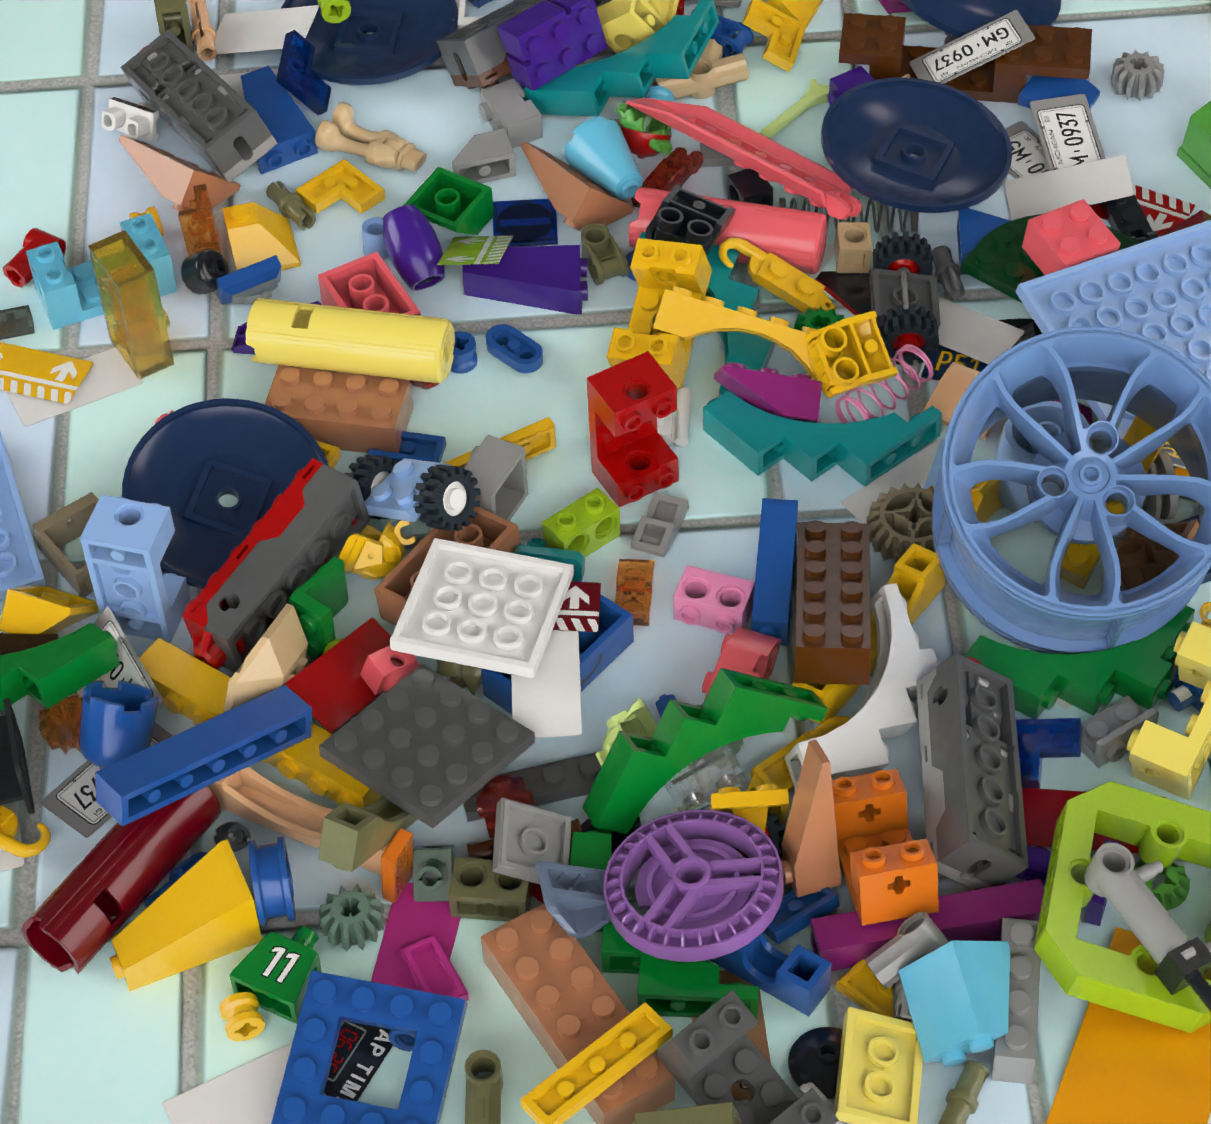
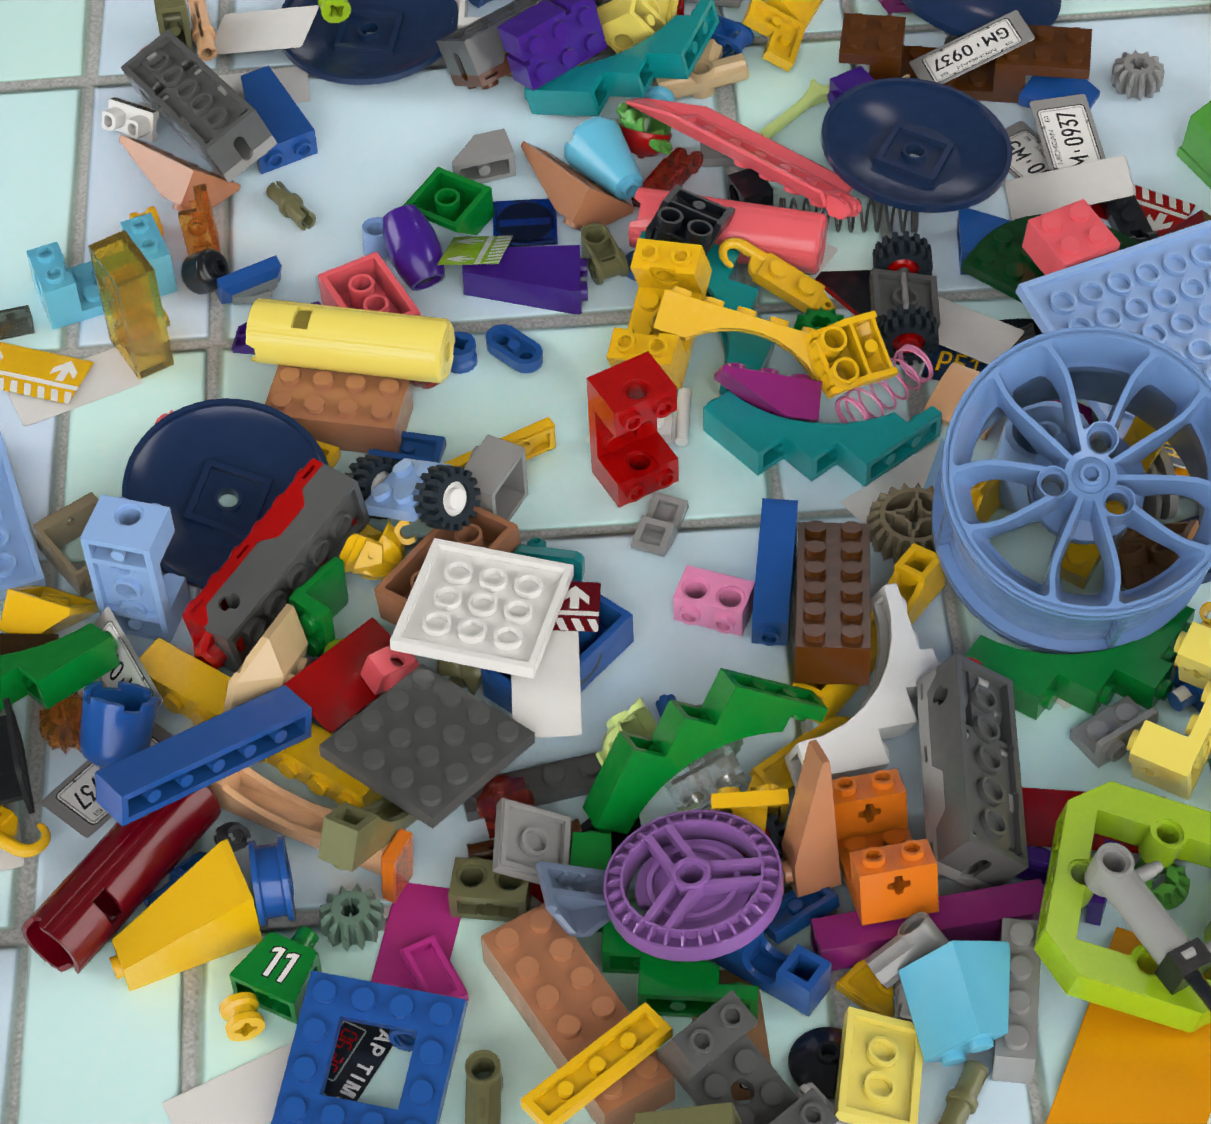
(18, 268): red piece -> none
(259, 234): yellow slope -> none
(296, 73): clear blue plate -> none
(344, 183): yellow plate -> none
(378, 148): tan piece -> none
(432, 872): bracket -> none
(506, 109): light grey brick -> none
(583, 524): lime brick -> none
(635, 588): clear orange slope -> none
(745, 653): coral brick -> none
(853, 247): tan brick -> none
(948, 272): dark grey axle -> none
(1045, 740): clear blue plate -> none

